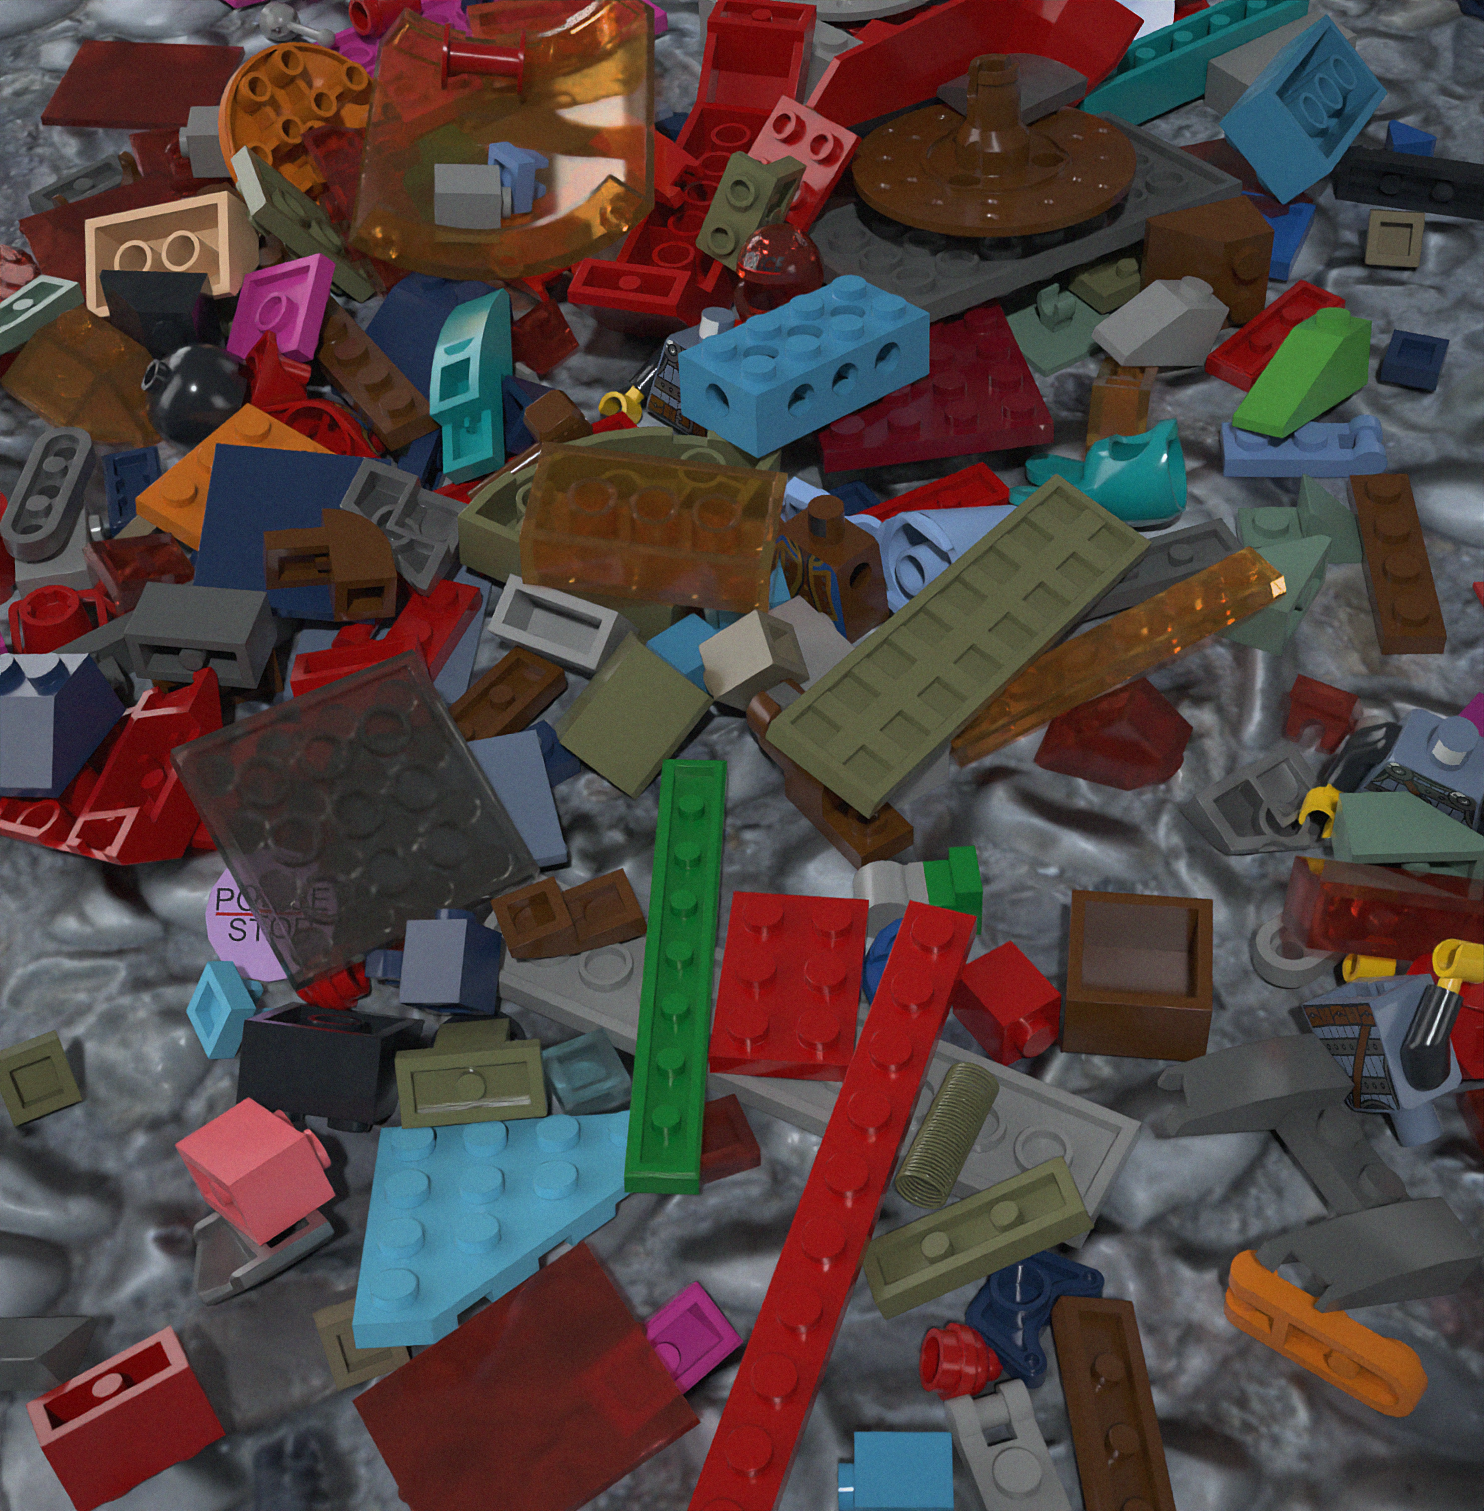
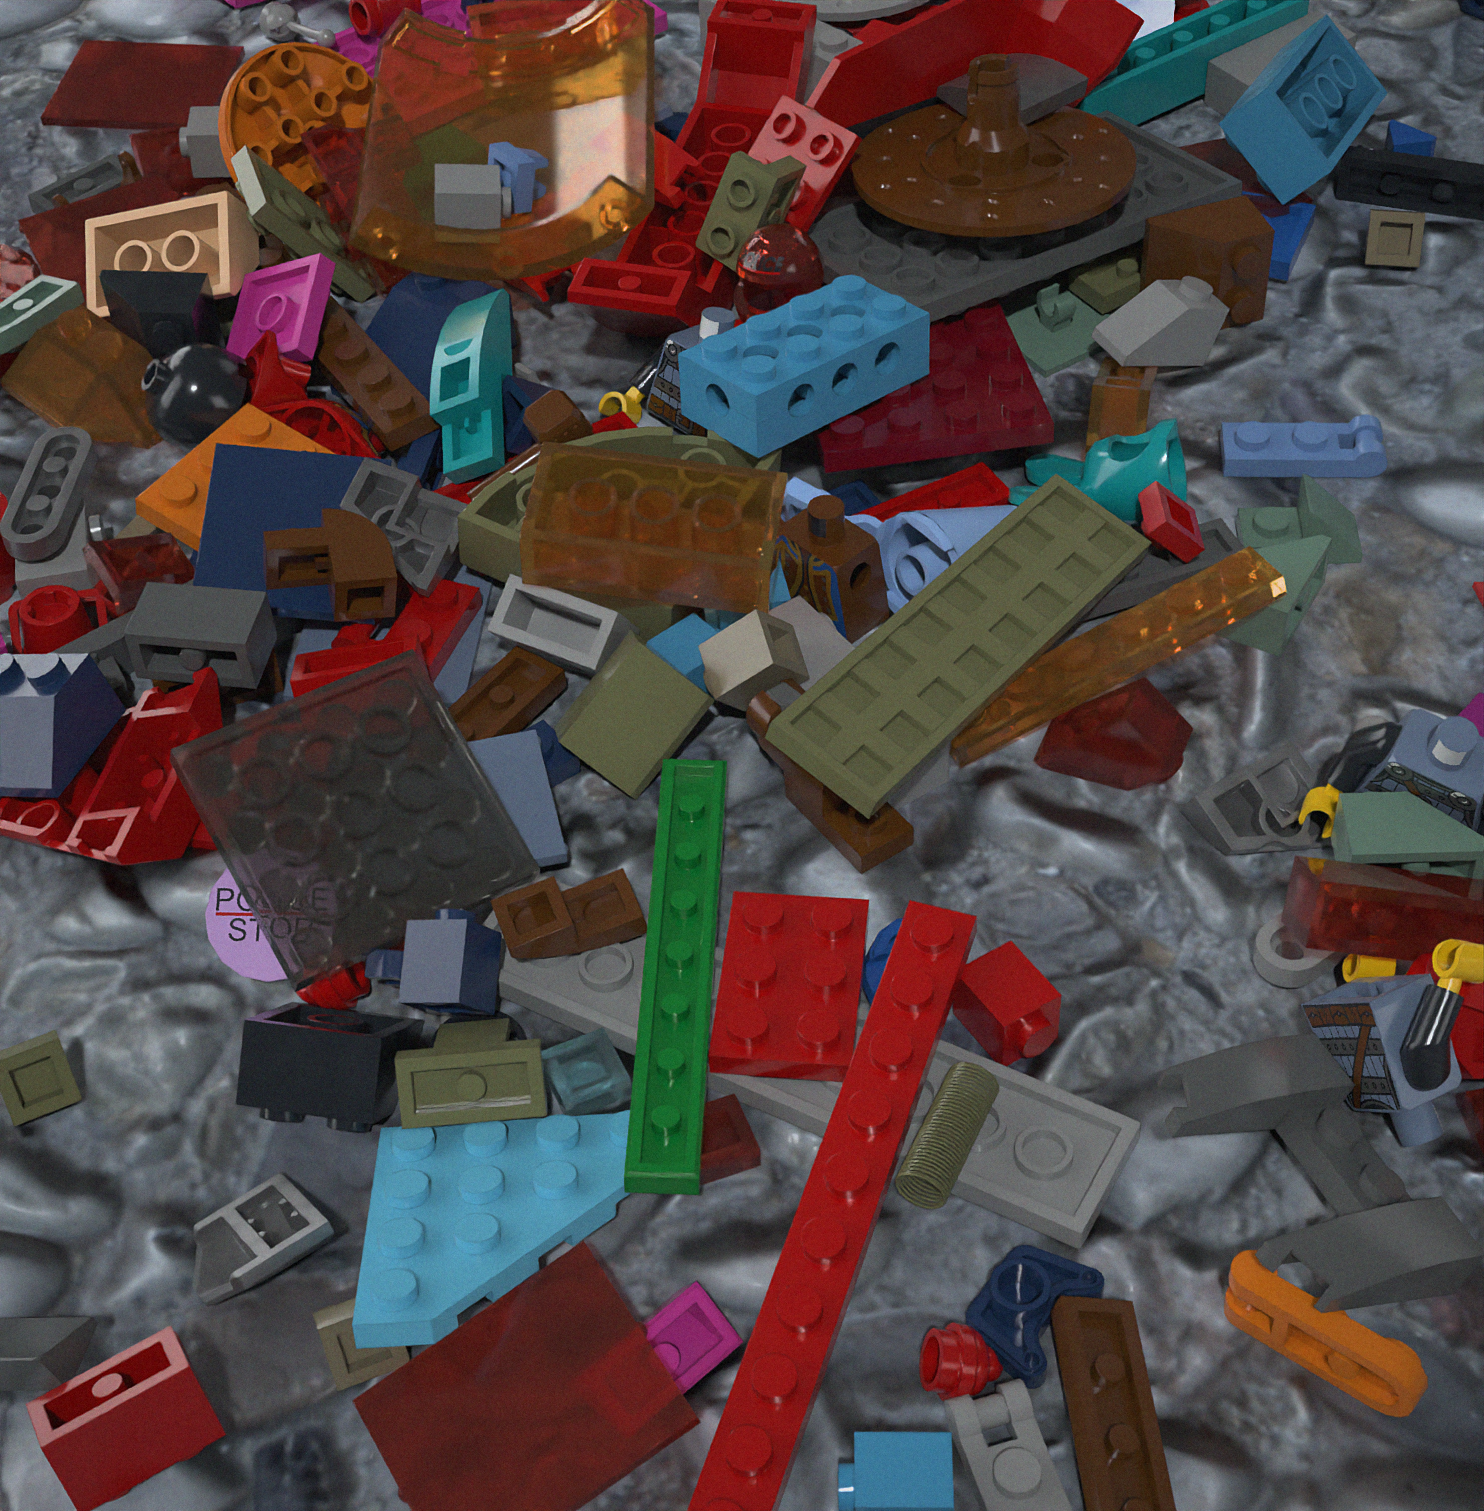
(126, 478): dark blue plate -> none
(221, 1006): medium azure tile -> none
(257, 1169): coral brick -> none
(482, 59): red piece -> none
(542, 337): clear red tile -> none
(940, 883): leg -> none
(975, 1237): olive plate -> none
(1139, 975): reddish brown piece -> none
(1170, 522): none -> red plate
(1252, 347): red tile -> none
(1309, 373): bright green slope -> none
(1324, 706): clear red tile -> none
(1396, 565): reddish brown plate -> none
(1414, 360): dark blue plate -> none

